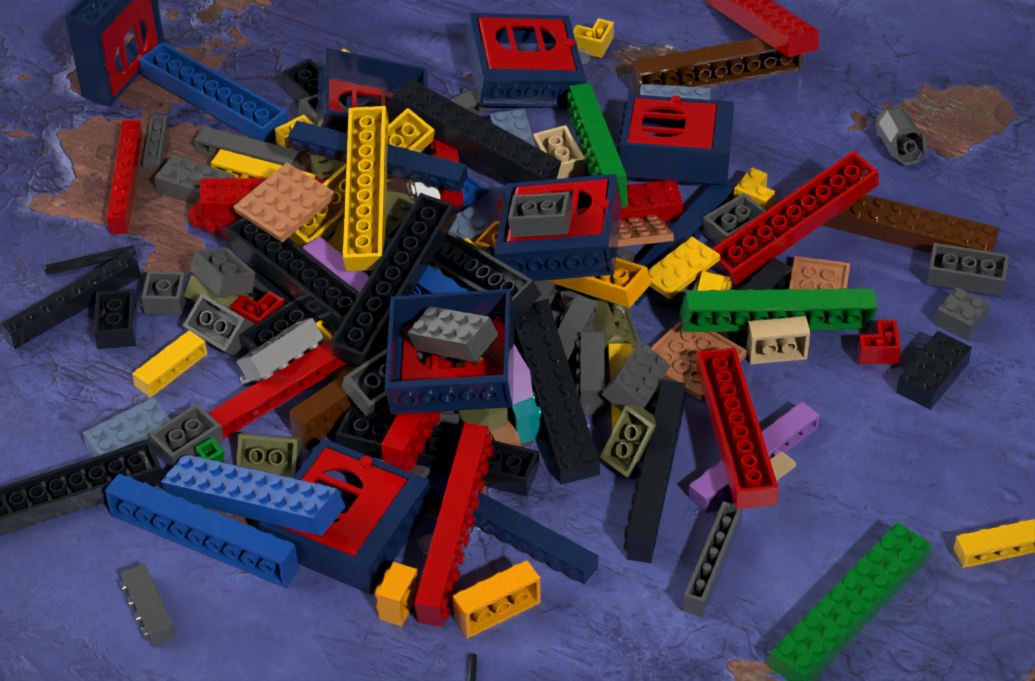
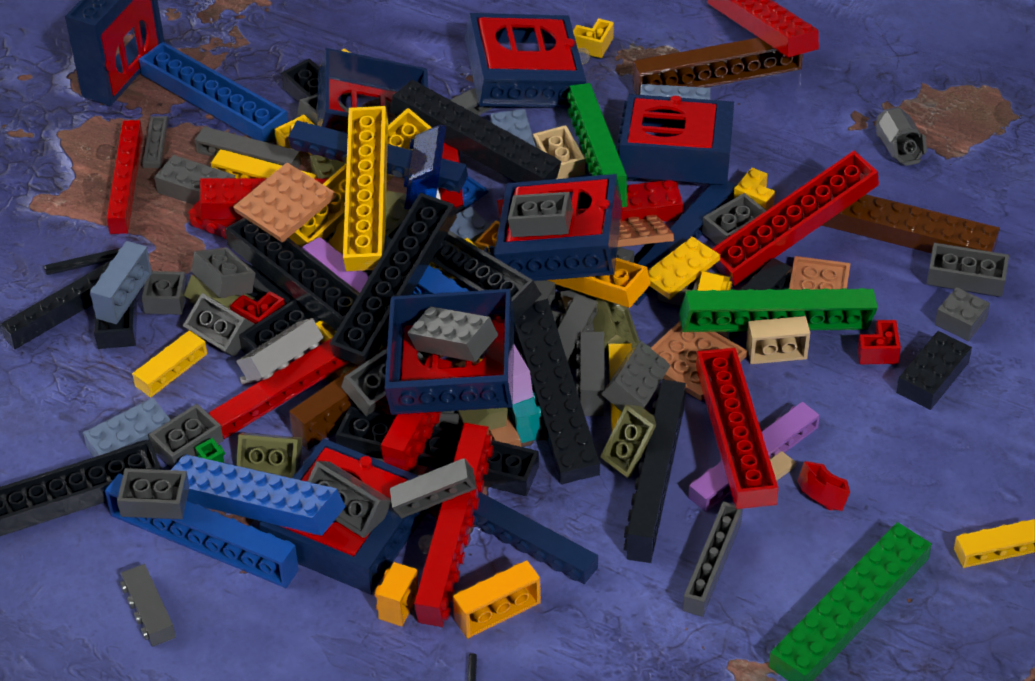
(121, 282): none -> sand blue brick
(153, 493): none -> dark grey brick
(363, 504): none -> dark grey slope
(425, 164): none -> clear blue windscreen
(433, 488): none -> brick
(823, 486): none -> red brick

